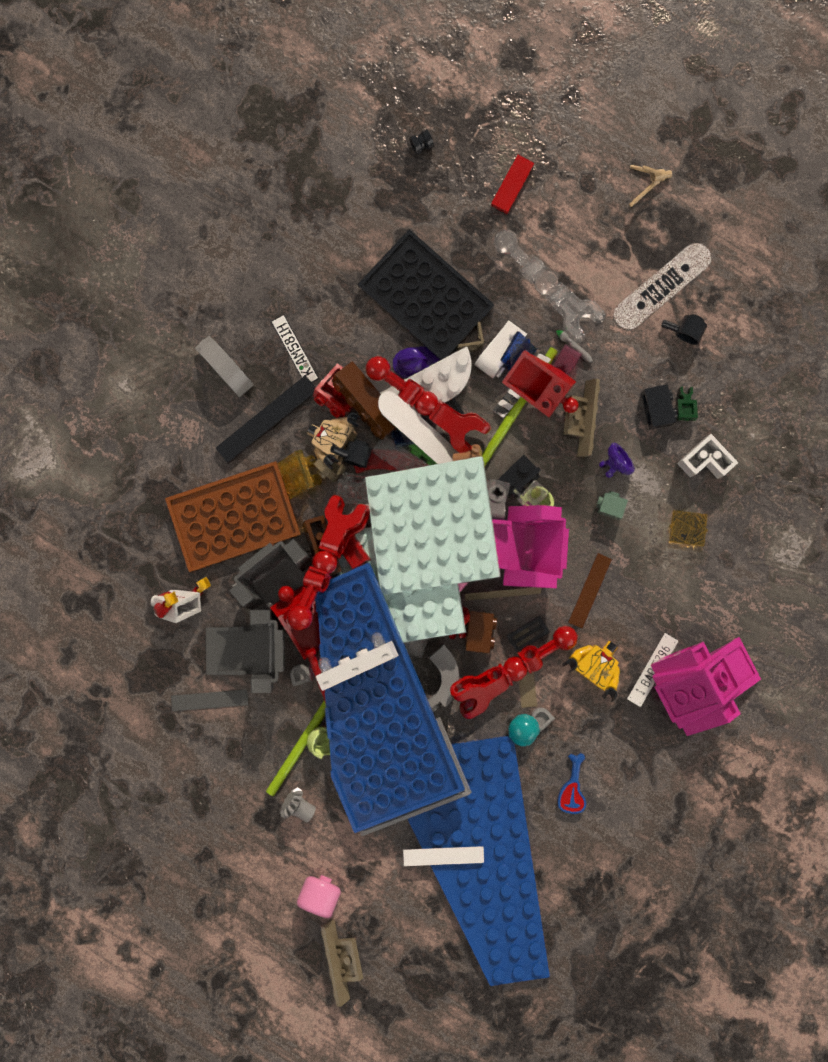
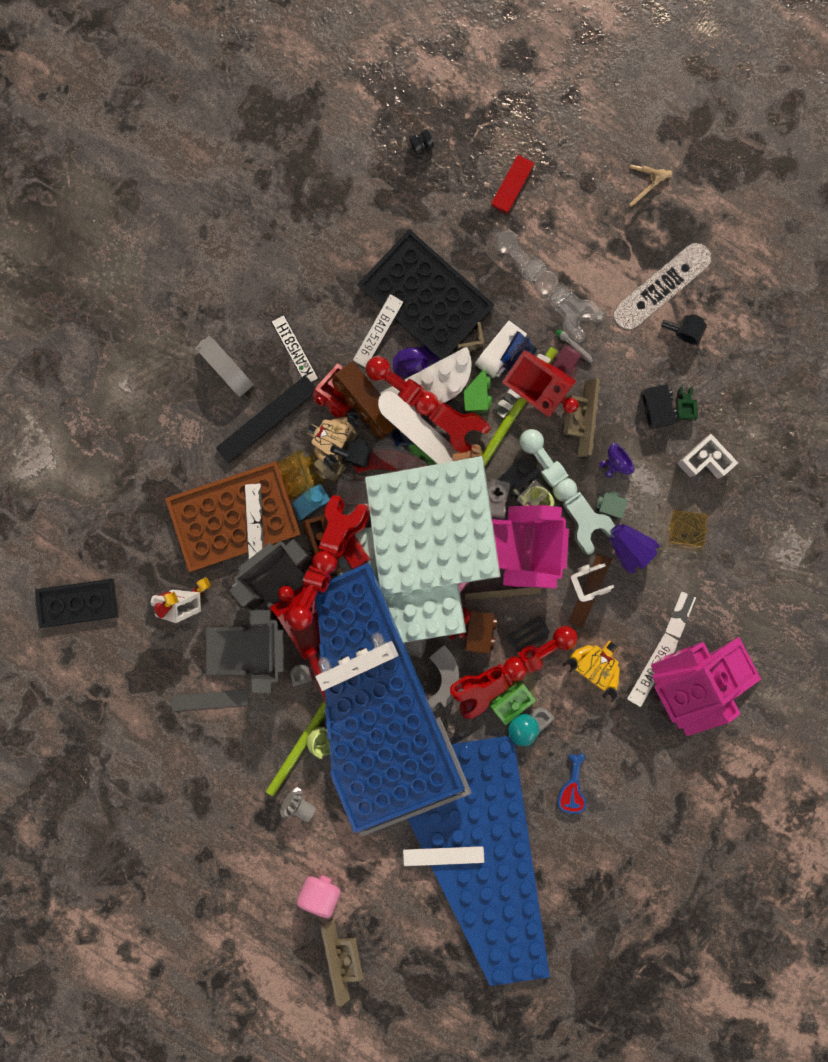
(76, 603): none -> black tile
(254, 518): none -> white sticker
(310, 502): none -> dark azure slope
(378, 330): none -> white sticker
(476, 396): none -> bright green slope
(512, 702): none -> bright green bracket
(566, 491): none -> light aqua piece
(582, 571): none -> white piece
(632, 547): none -> dark purple cone
(680, 616): none -> white sticker

